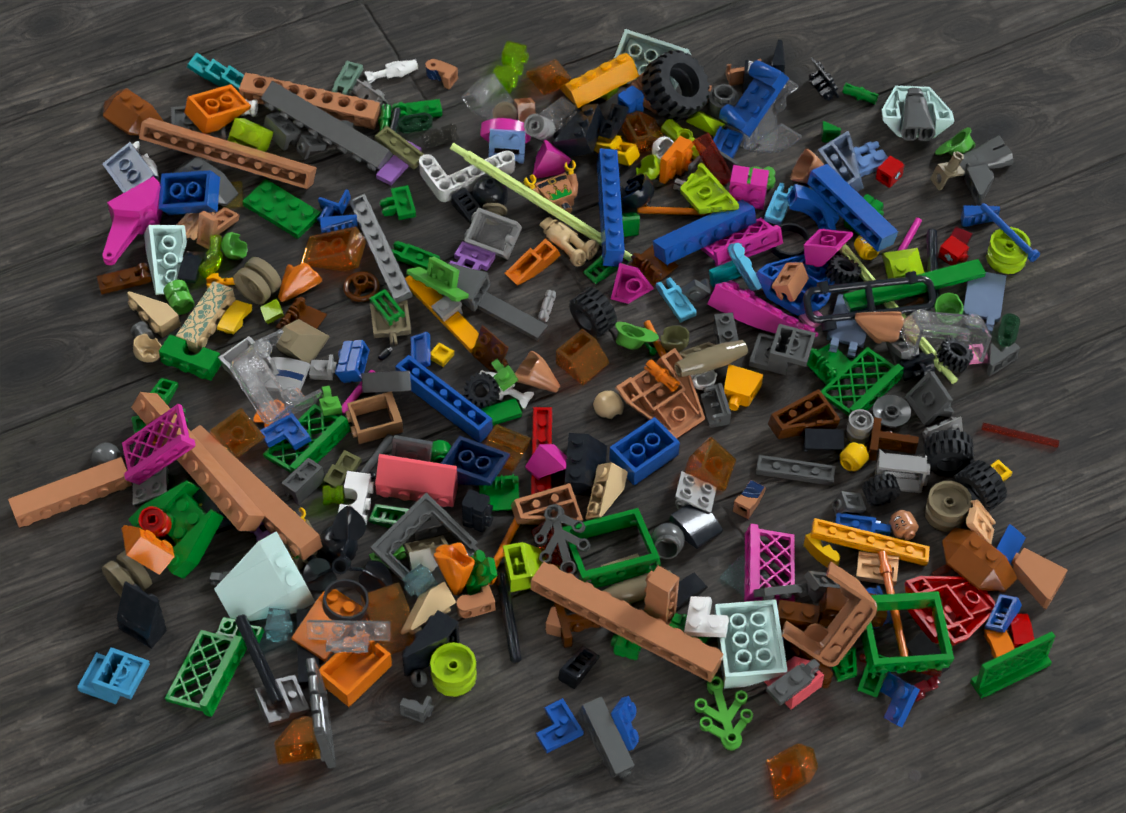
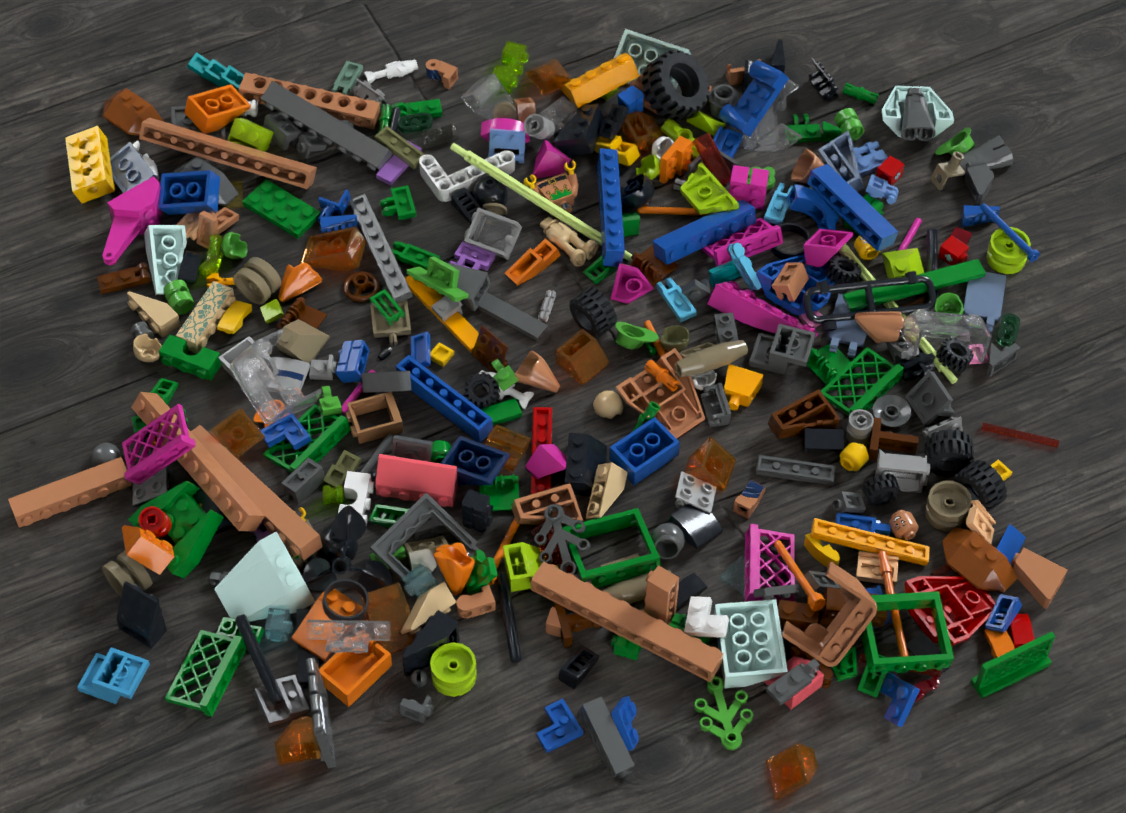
(86, 183): none -> yellow brick
(651, 410): none -> green pin
(809, 132): none -> green hinge
(815, 600): none -> orange piece
(849, 121): none -> bright green wheel
(879, 188): none -> medium blue plate

